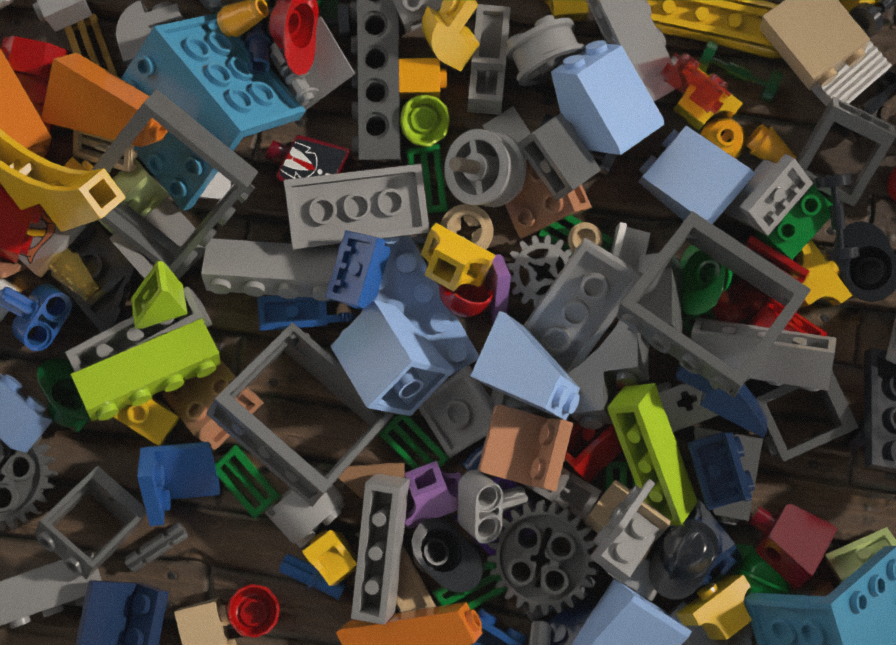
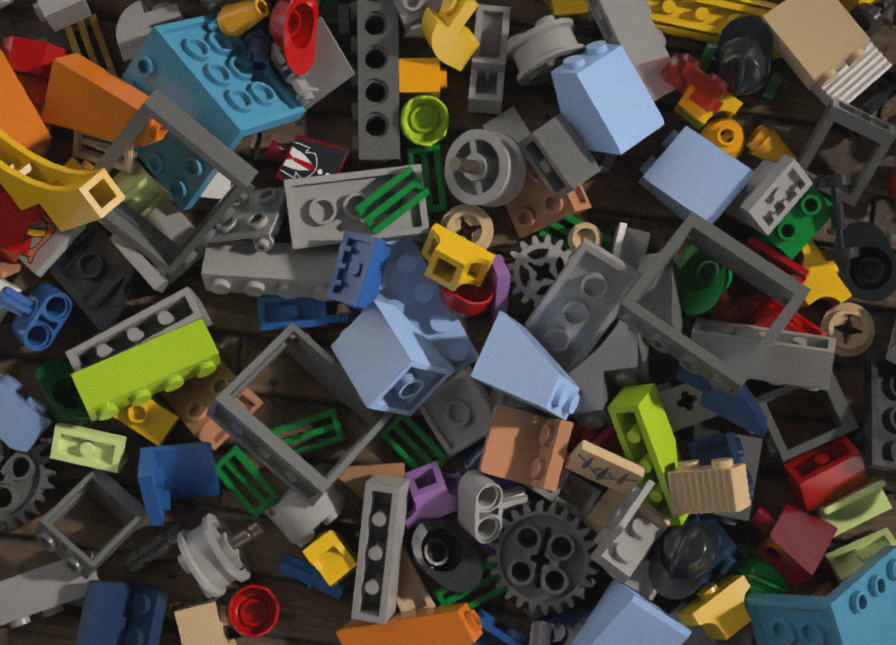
(72, 273): clear yellow cone -> none
(88, 447): none -> yellowish green panel
(158, 298): lime slope -> none
(216, 554): none -> light grey wheel
(255, 218): none -> light grey hinge
(336, 425): none -> green tile
(415, 183): none -> green tile
(604, 467): none -> tan tile
(709, 487): none -> tan brick
(744, 55): none -> black piece
(825, 473): none -> red brick
(855, 506): none -> yellowish green panel
(859, 320): none -> tan gear

